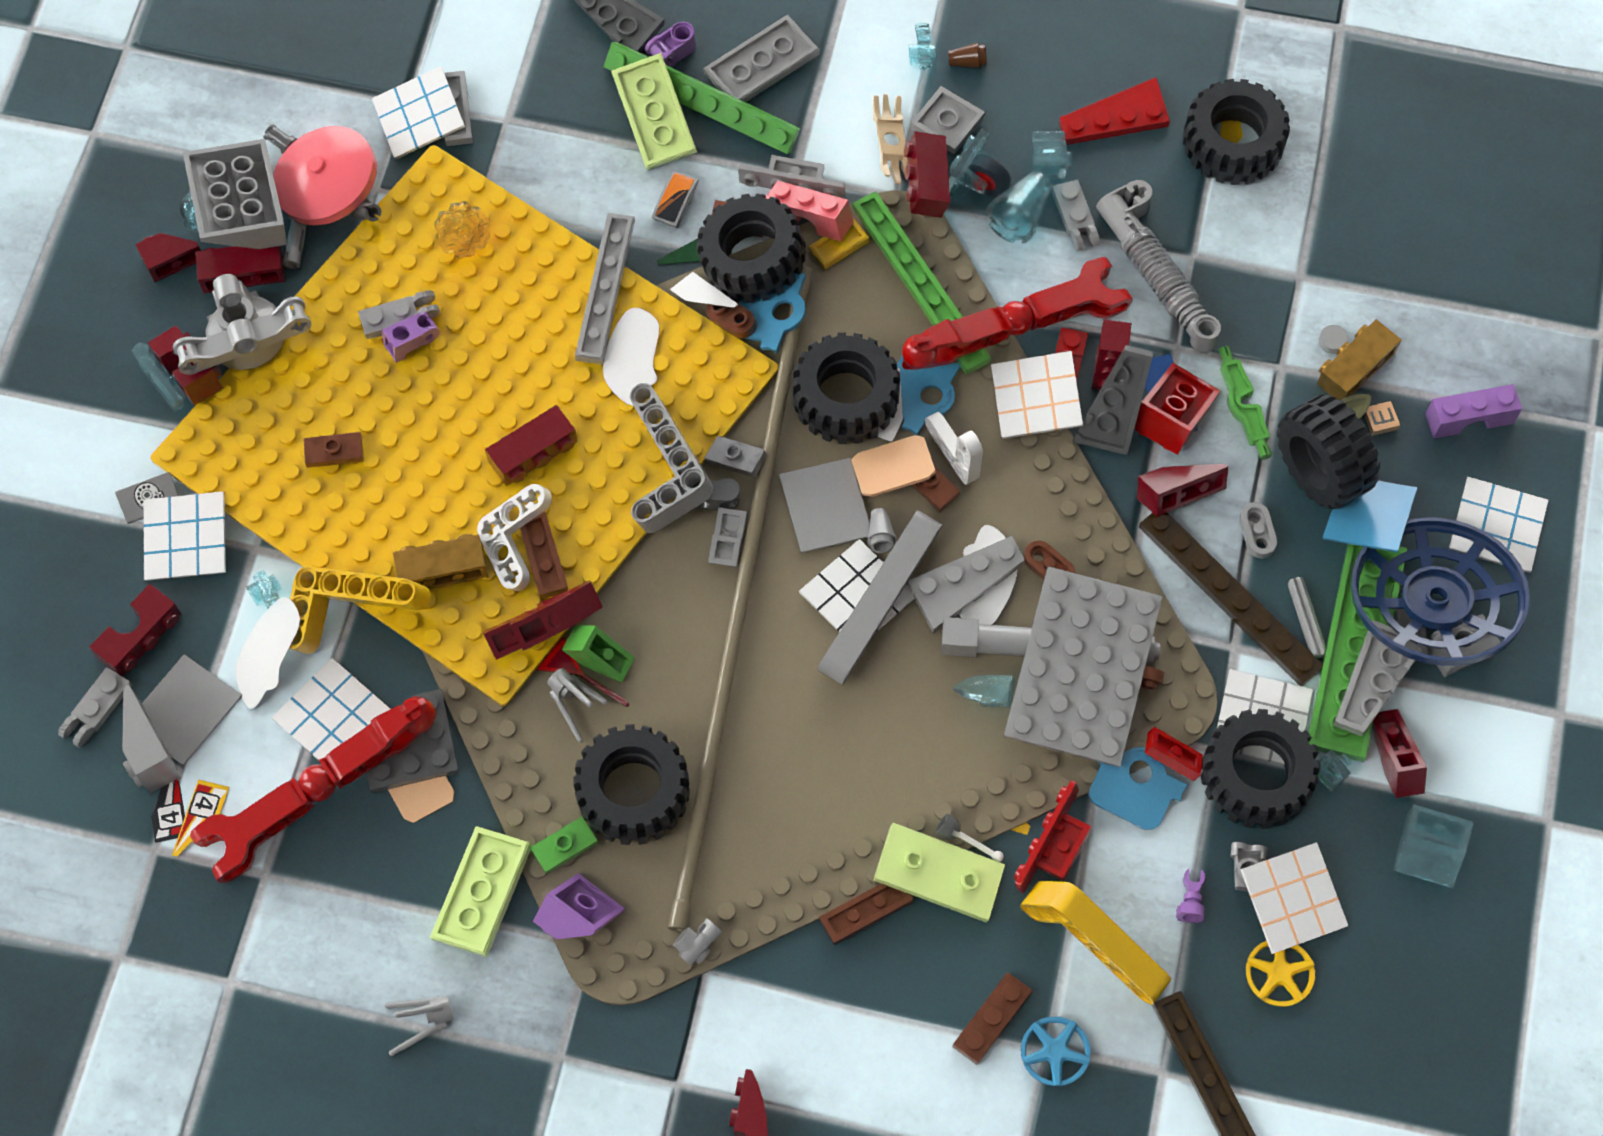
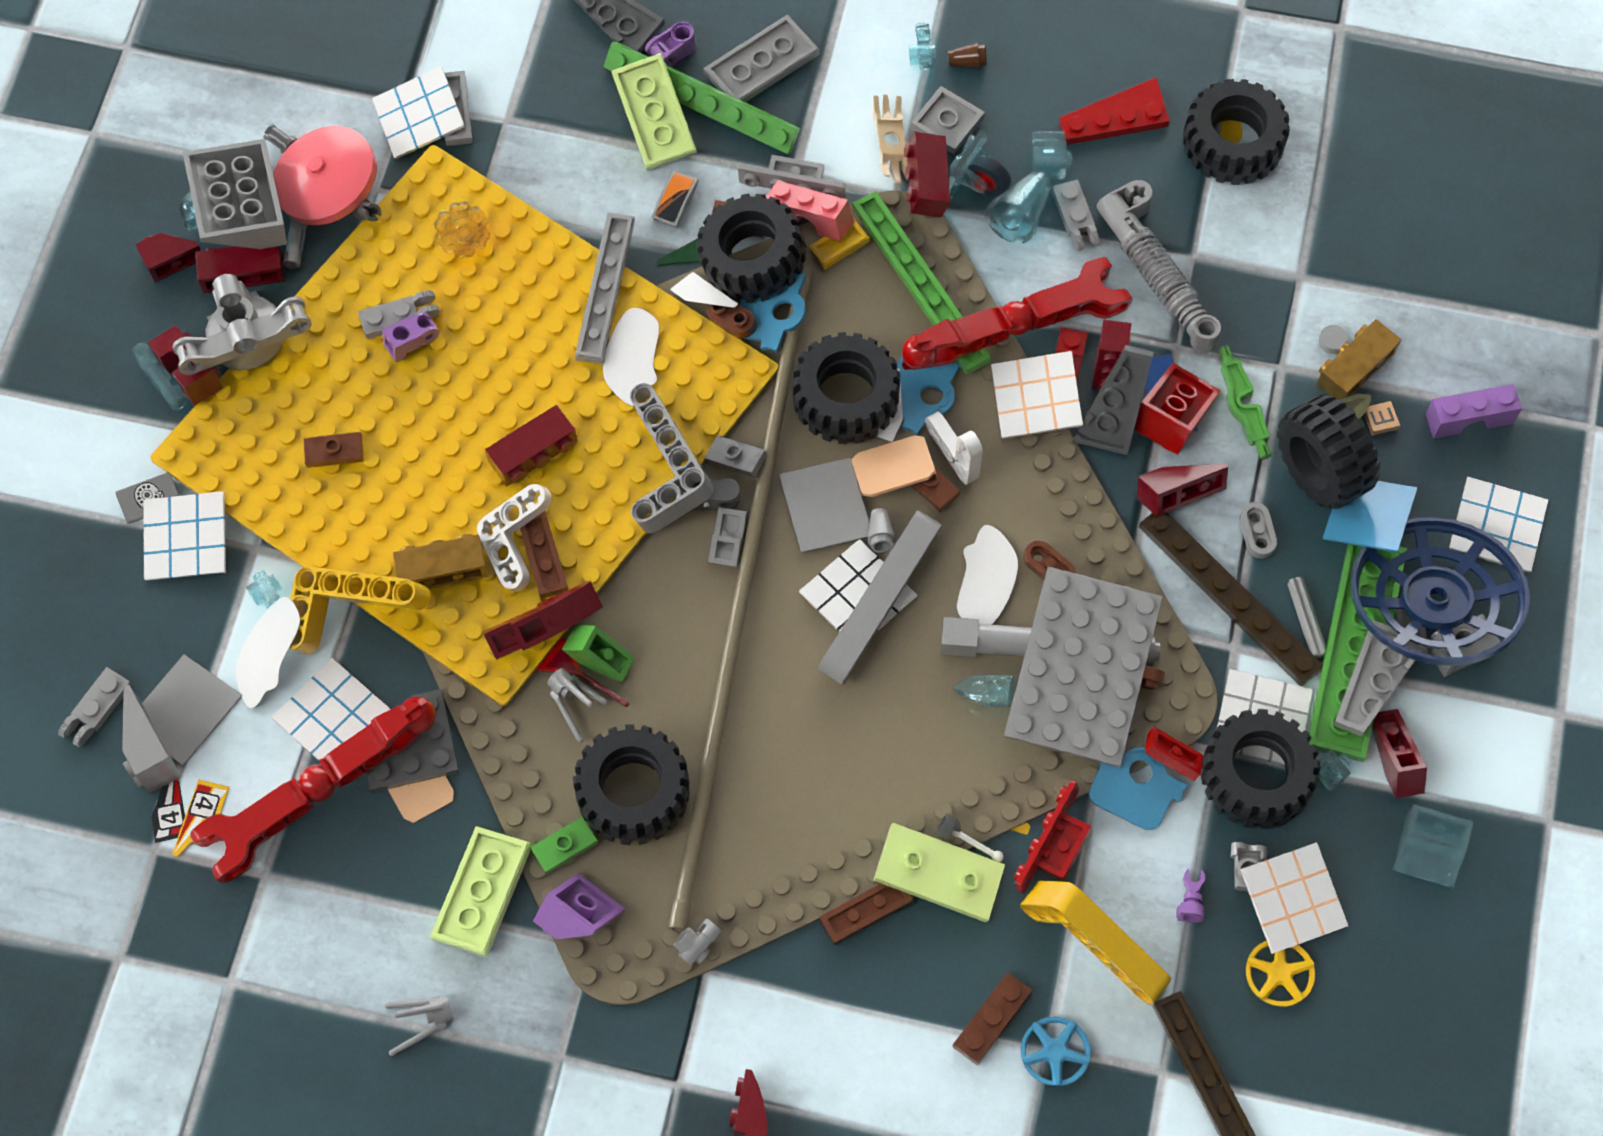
(123, 651): dark red arch -> none
(965, 580): light grey wing -> none

